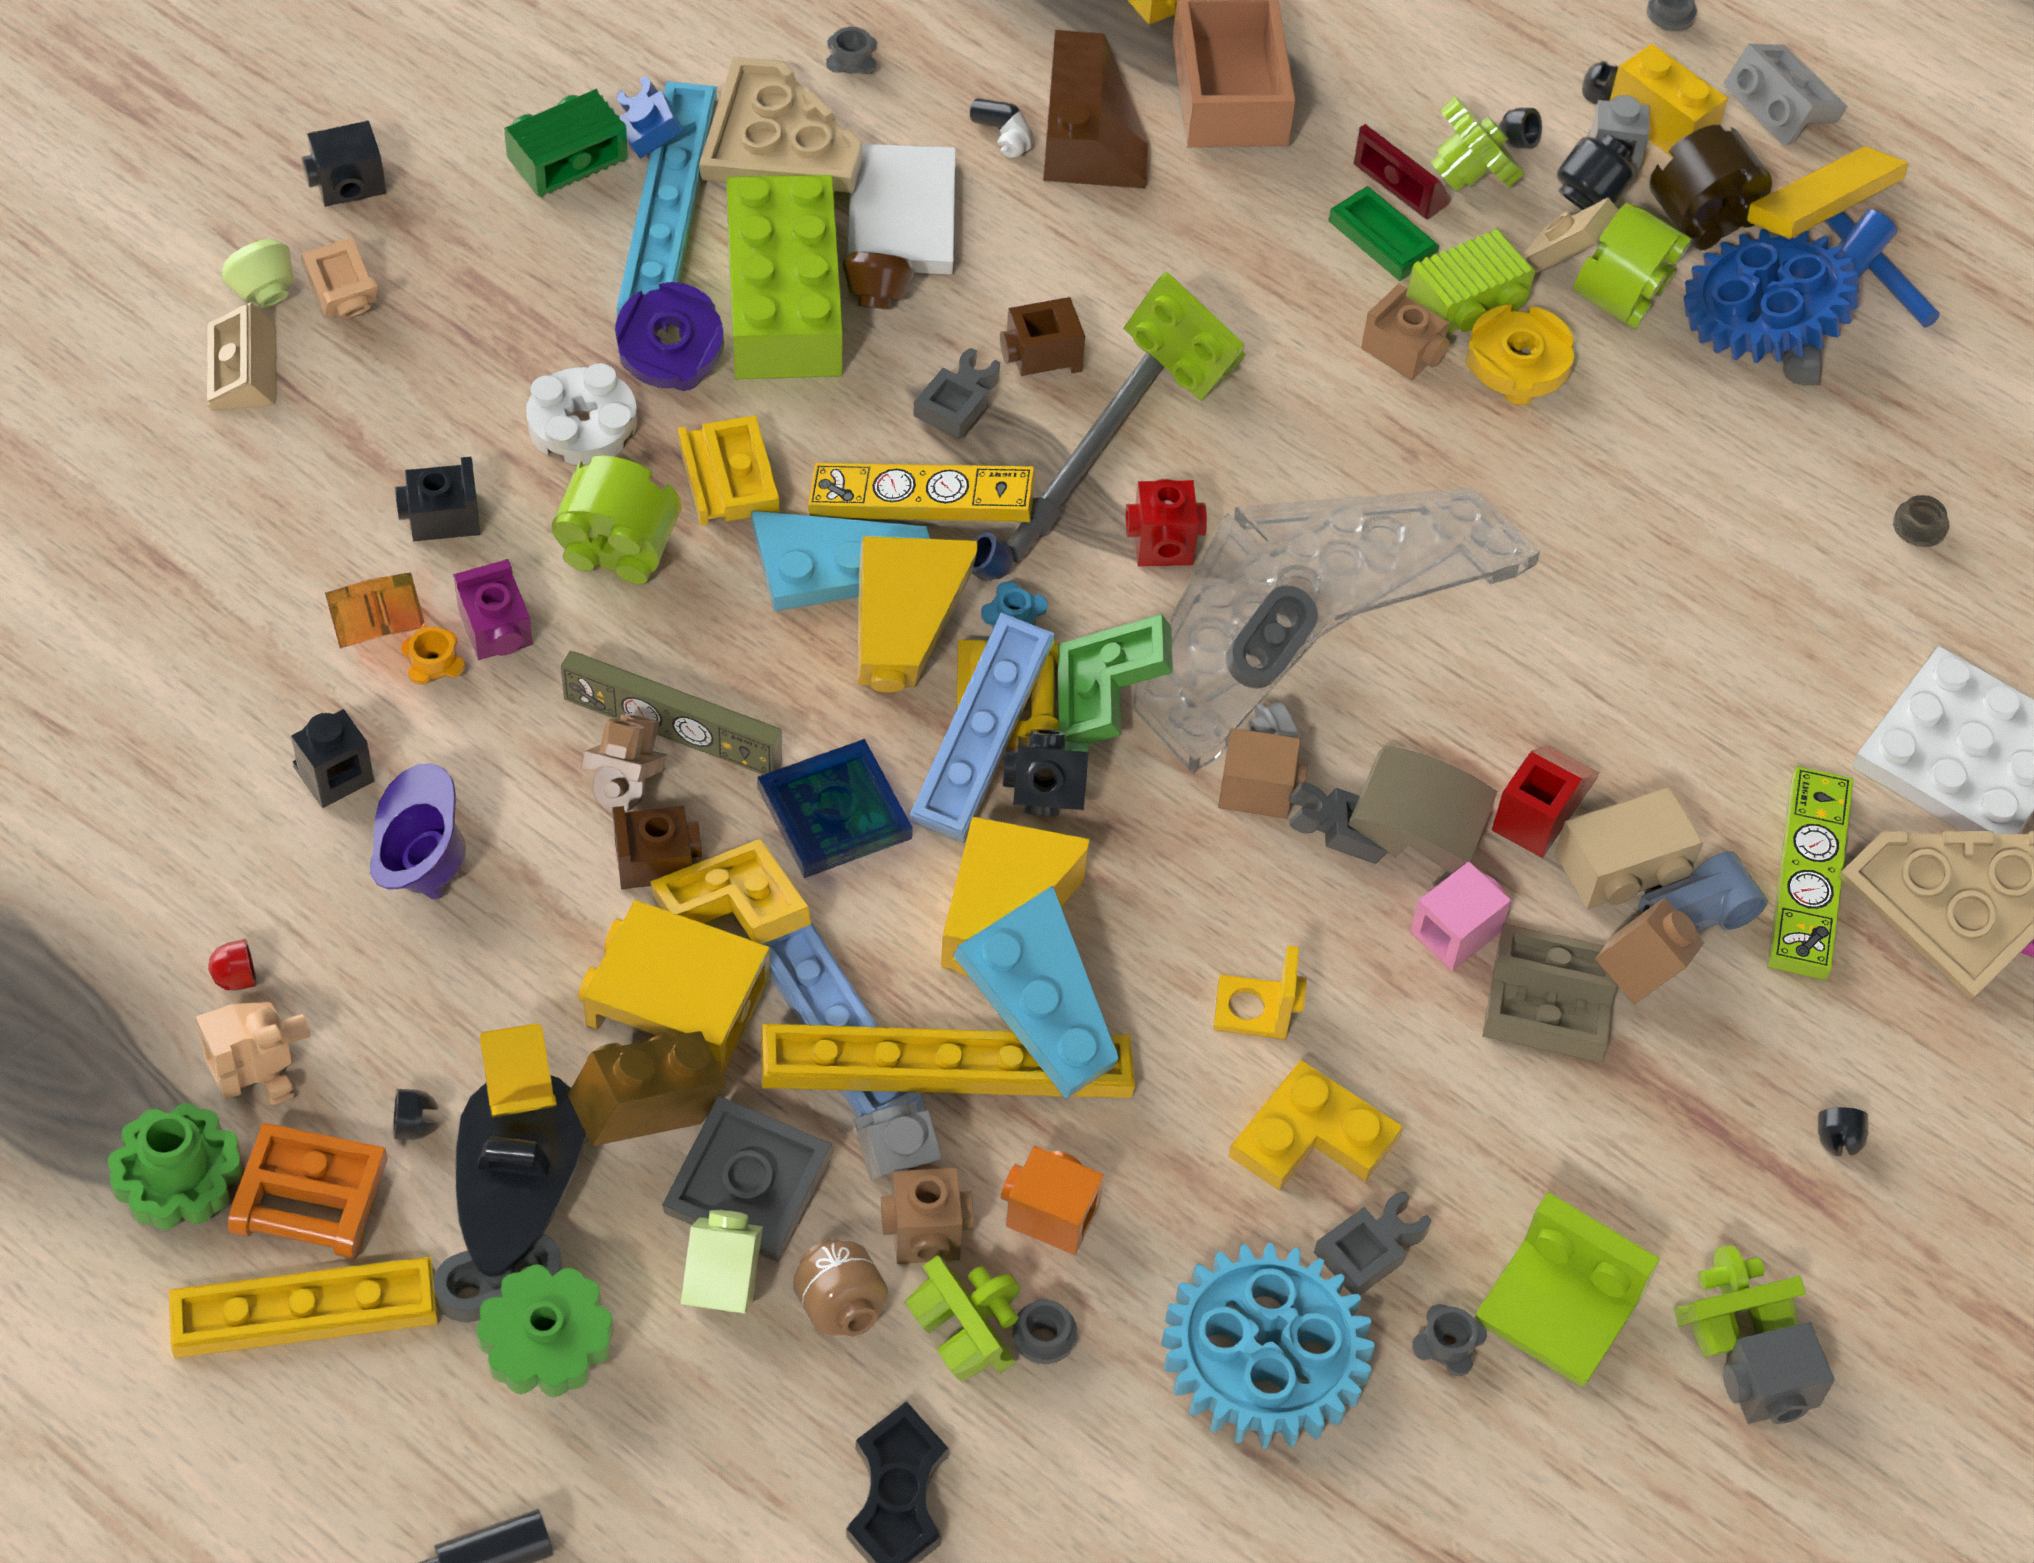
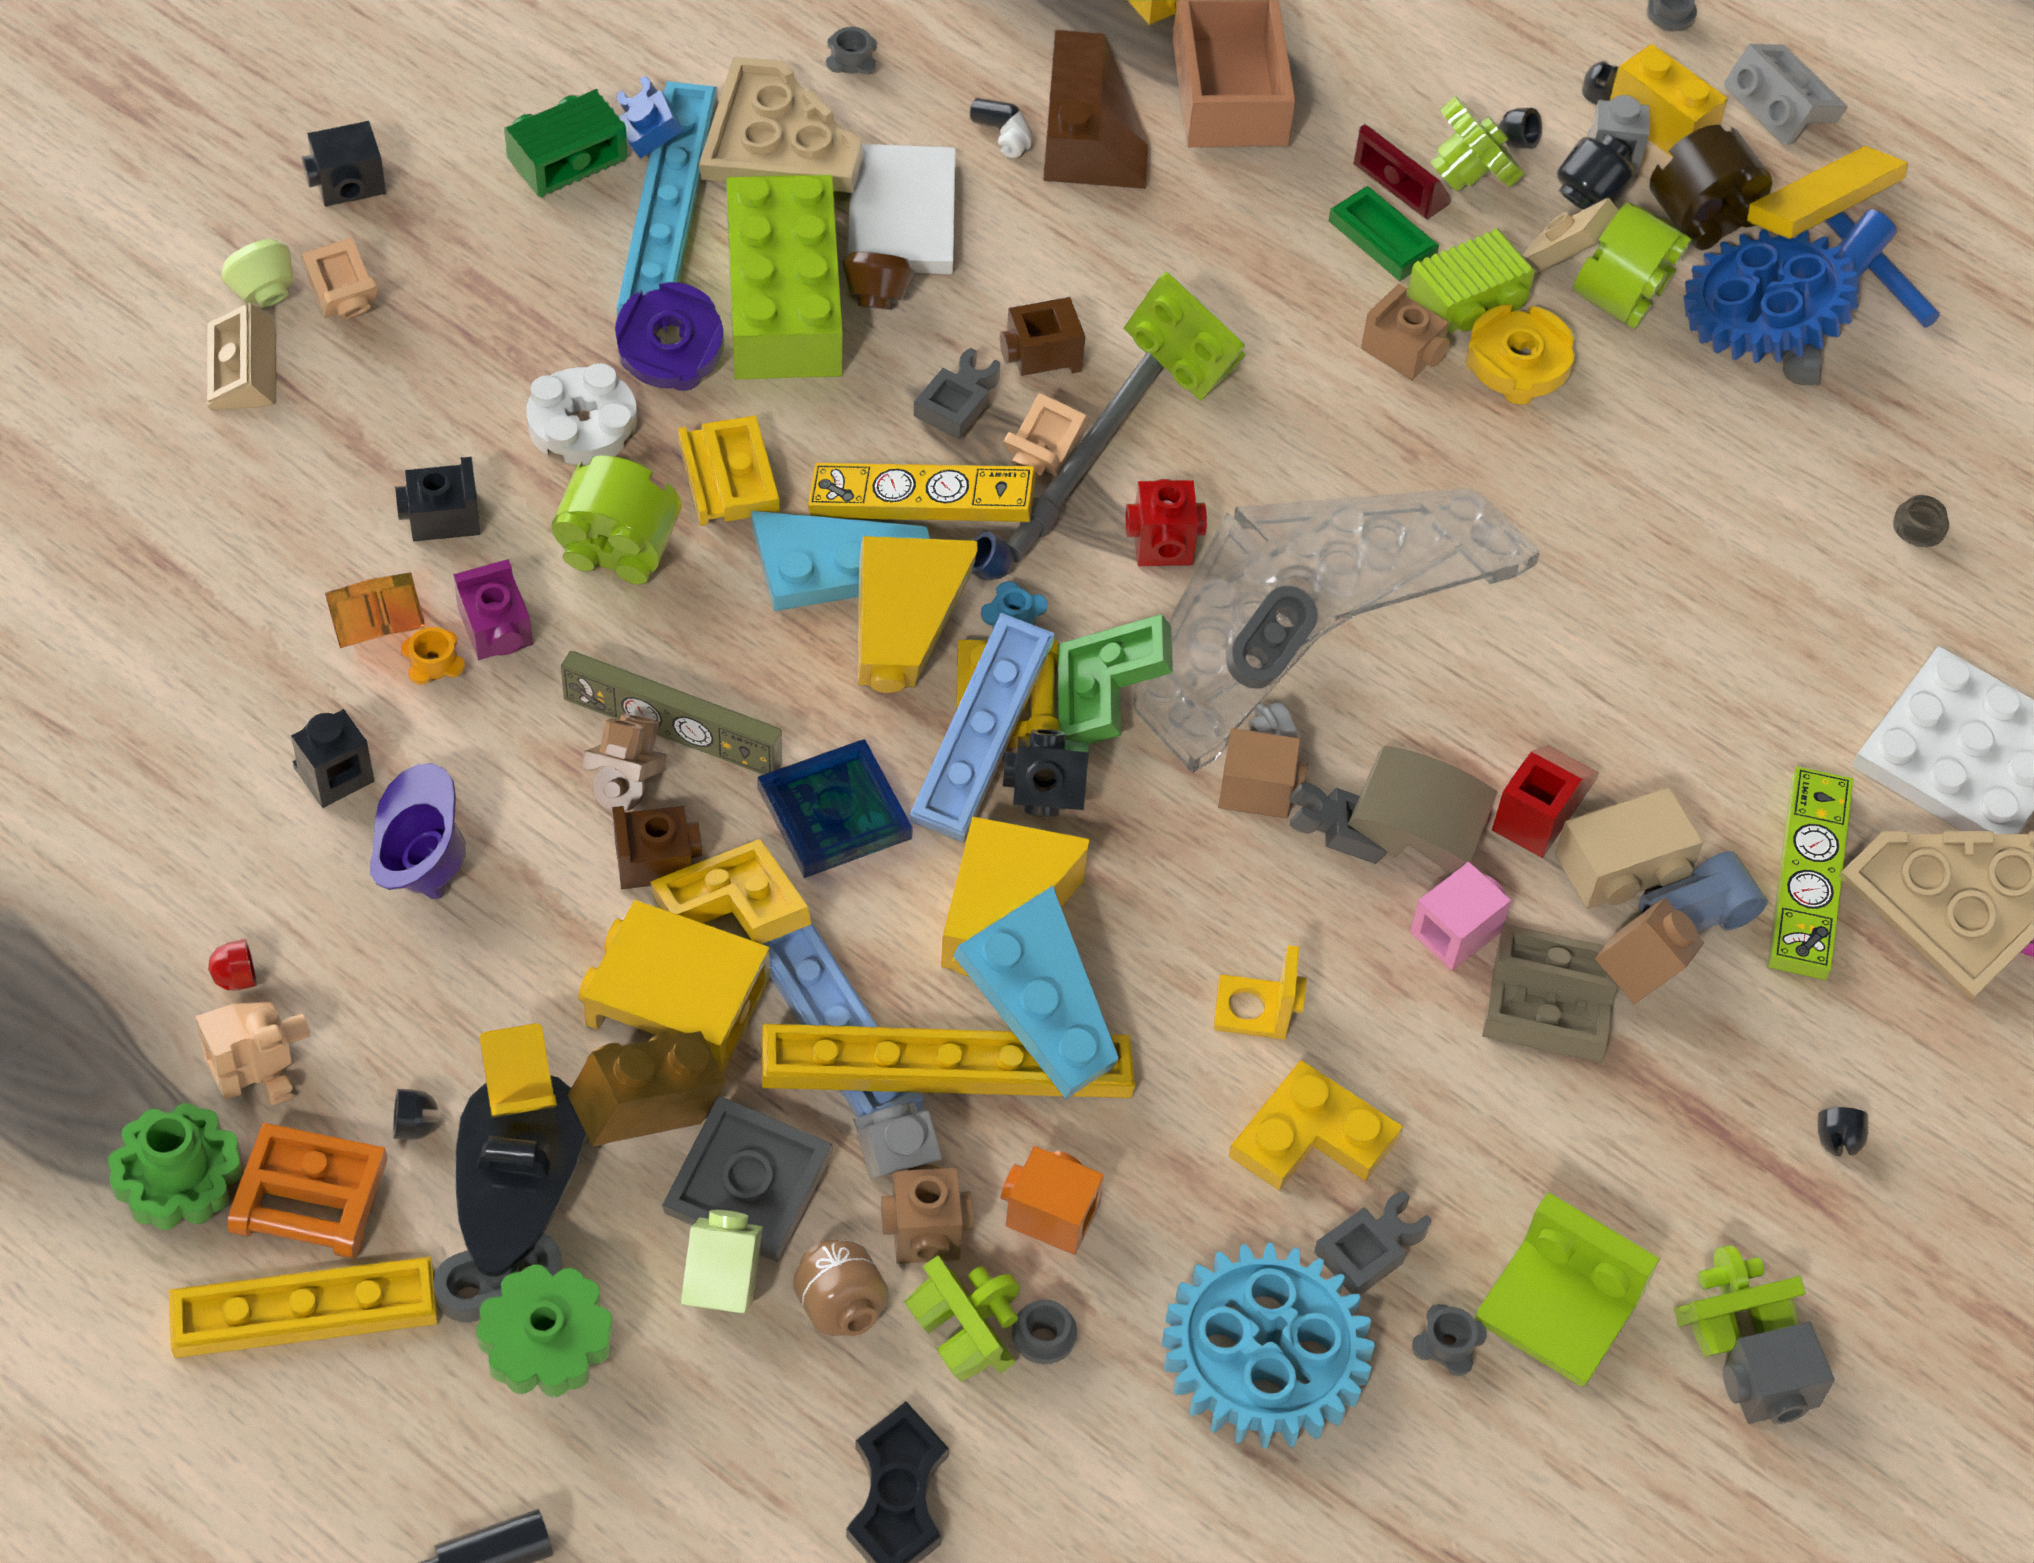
(1047, 436): none -> light nougat bracket

